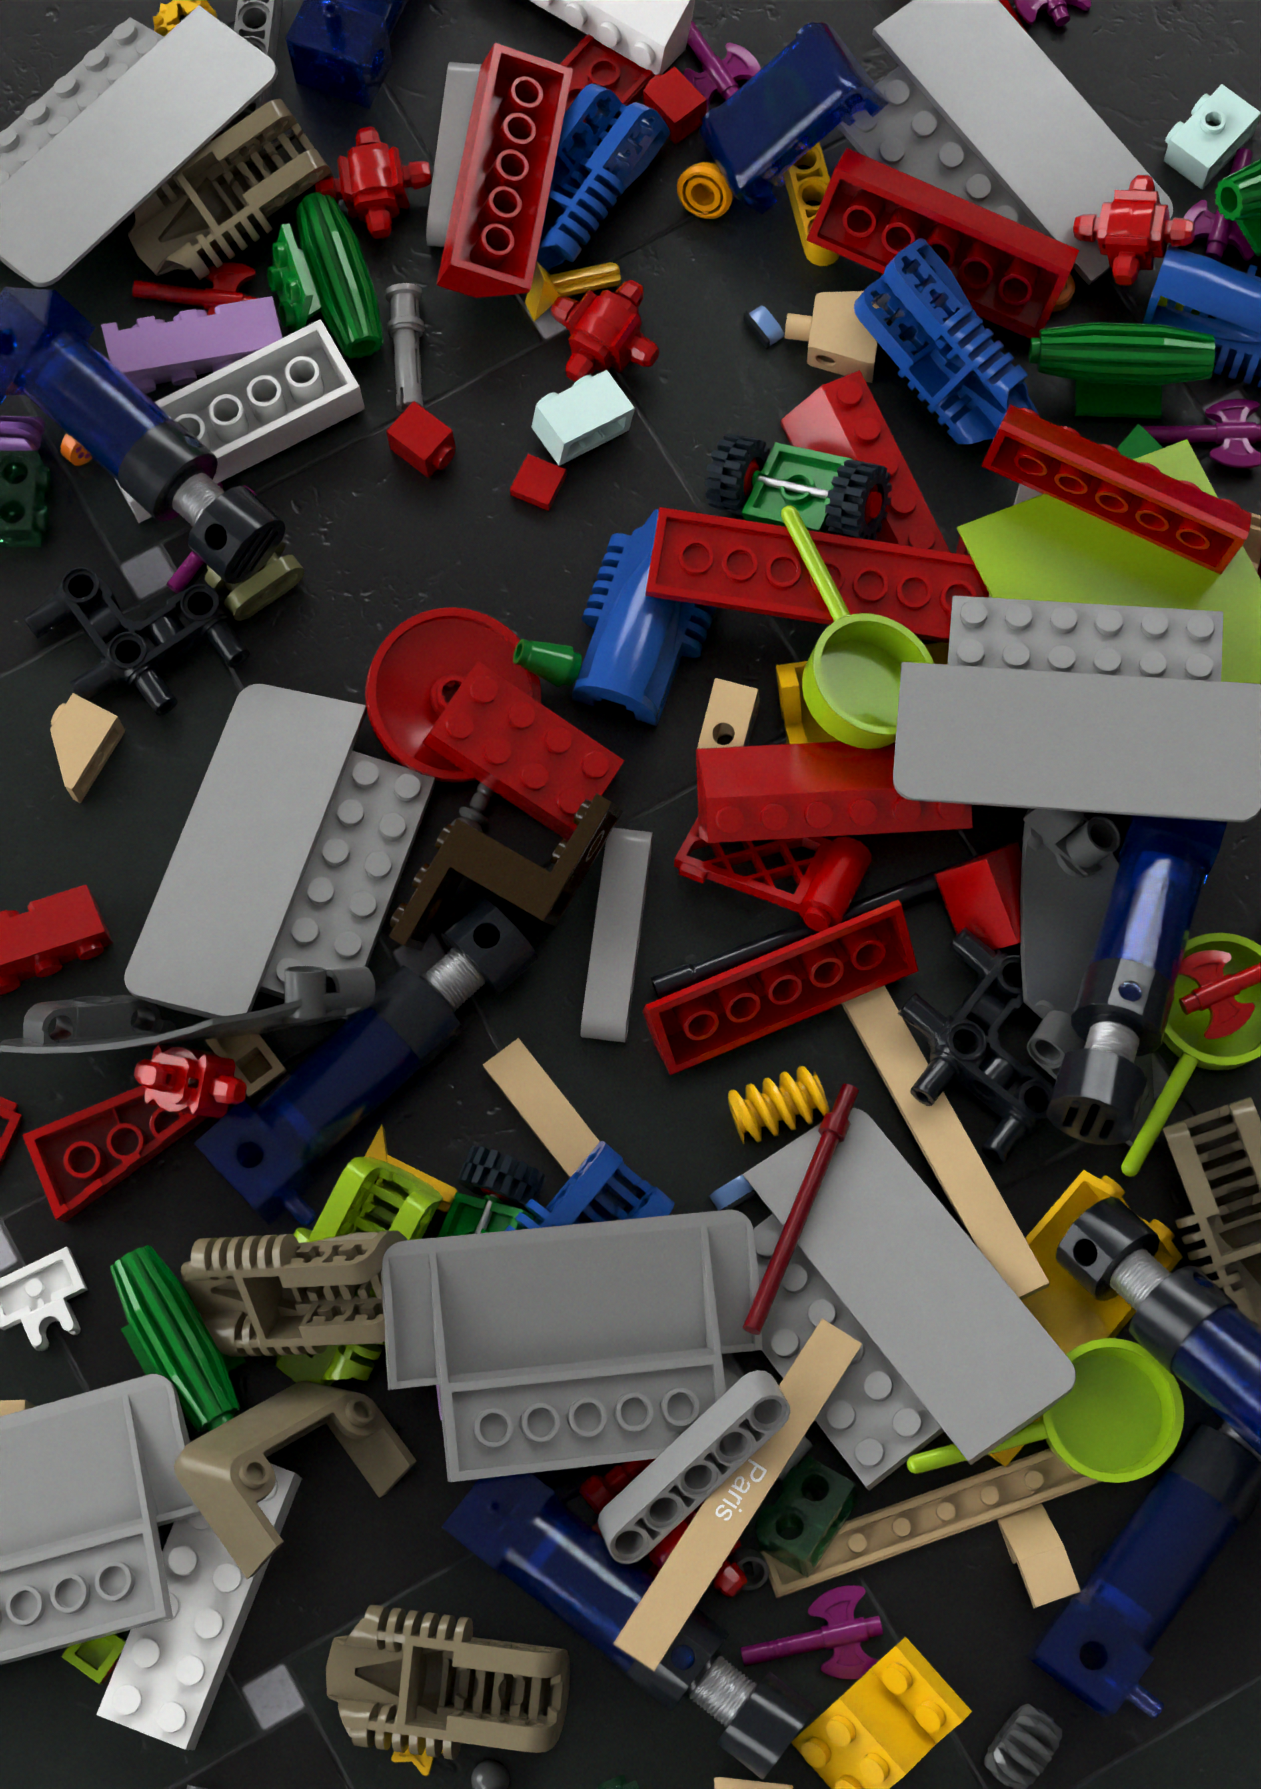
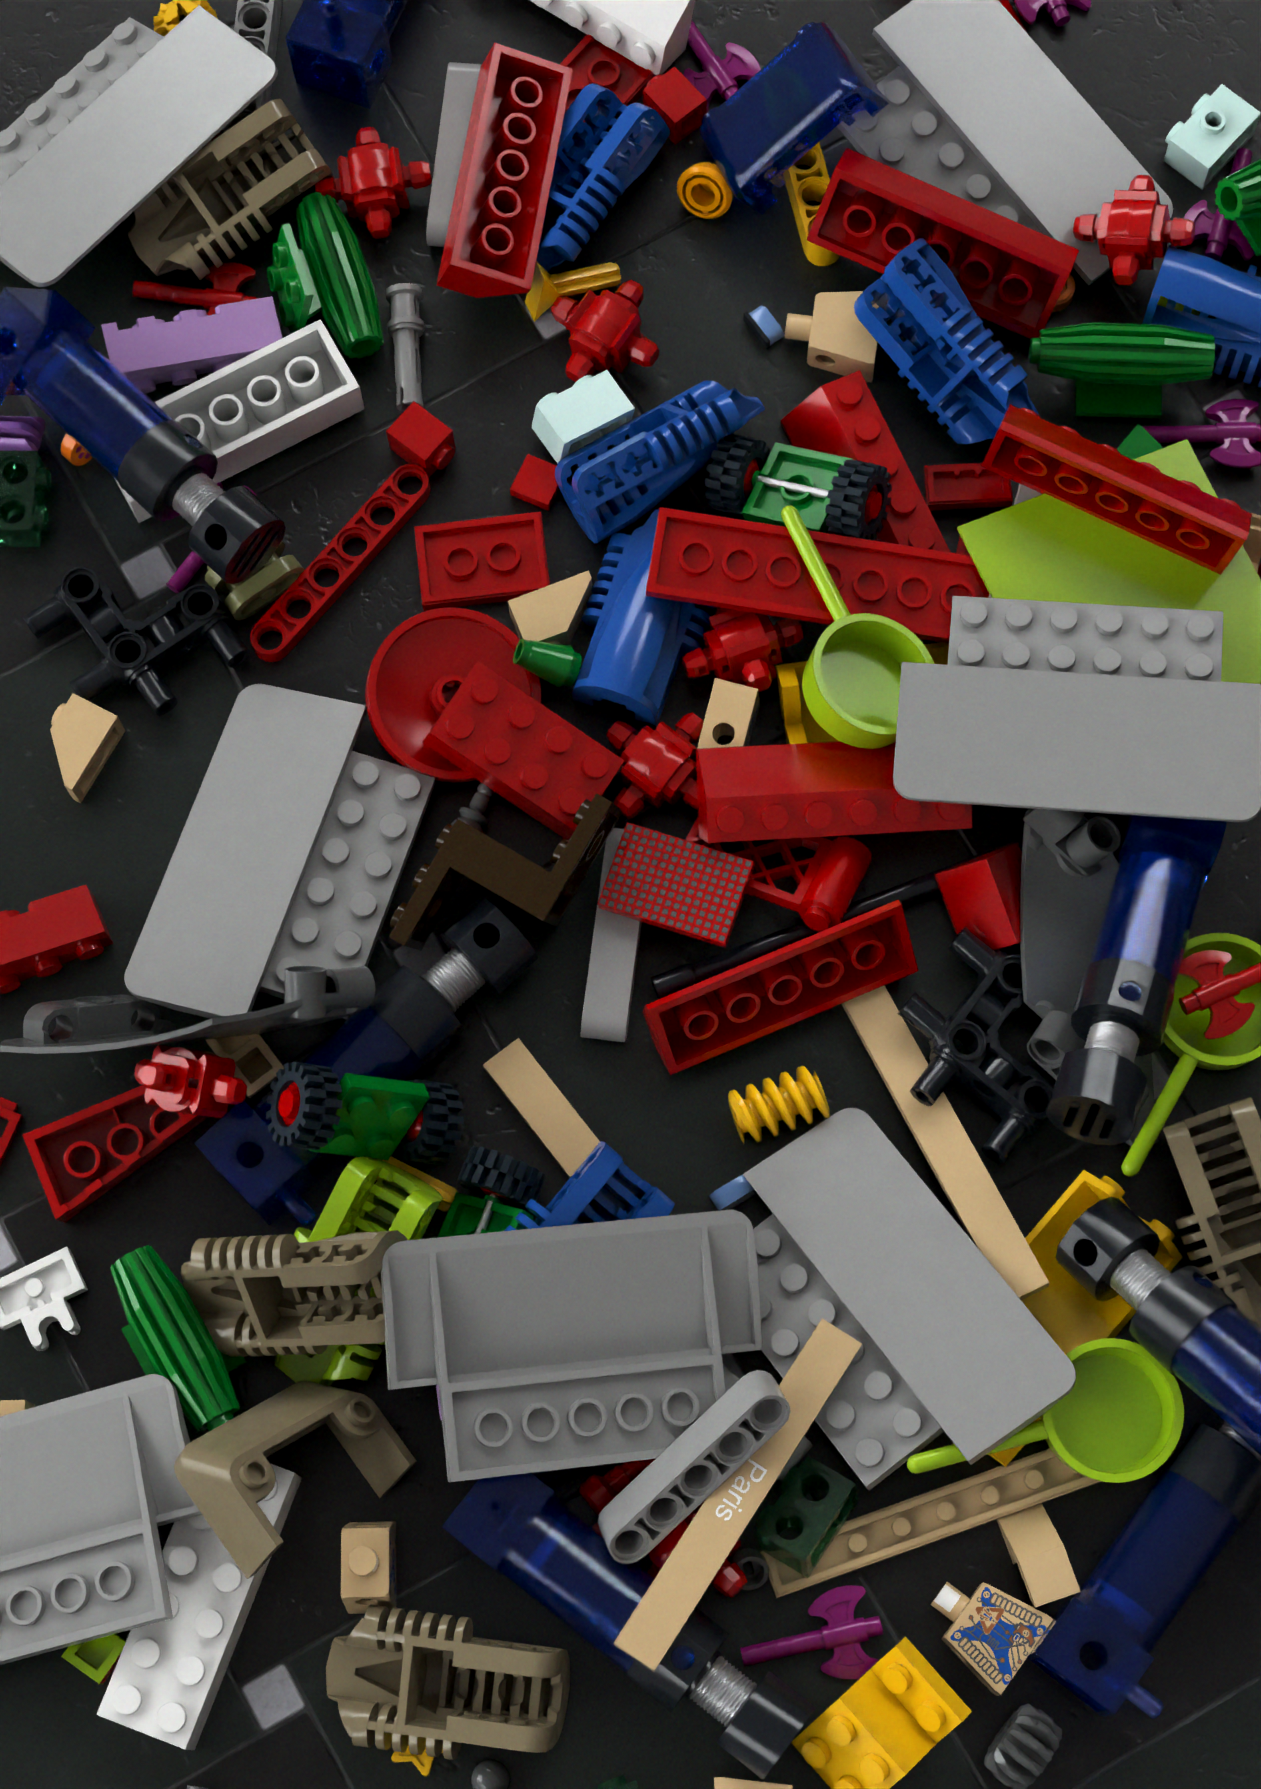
(335, 558): none -> red beam
(363, 1115): none -> plate
(368, 1565): none -> tan torso
(481, 560): none -> red tile
(552, 611): none -> tan slope
(649, 457): none -> blue connector
(657, 764): none -> red piece
(676, 884): none -> red tile
(742, 648): none -> red piece
(832, 1130): dark red bar -> none
(965, 487): none -> red plate
(990, 1632): none -> torso

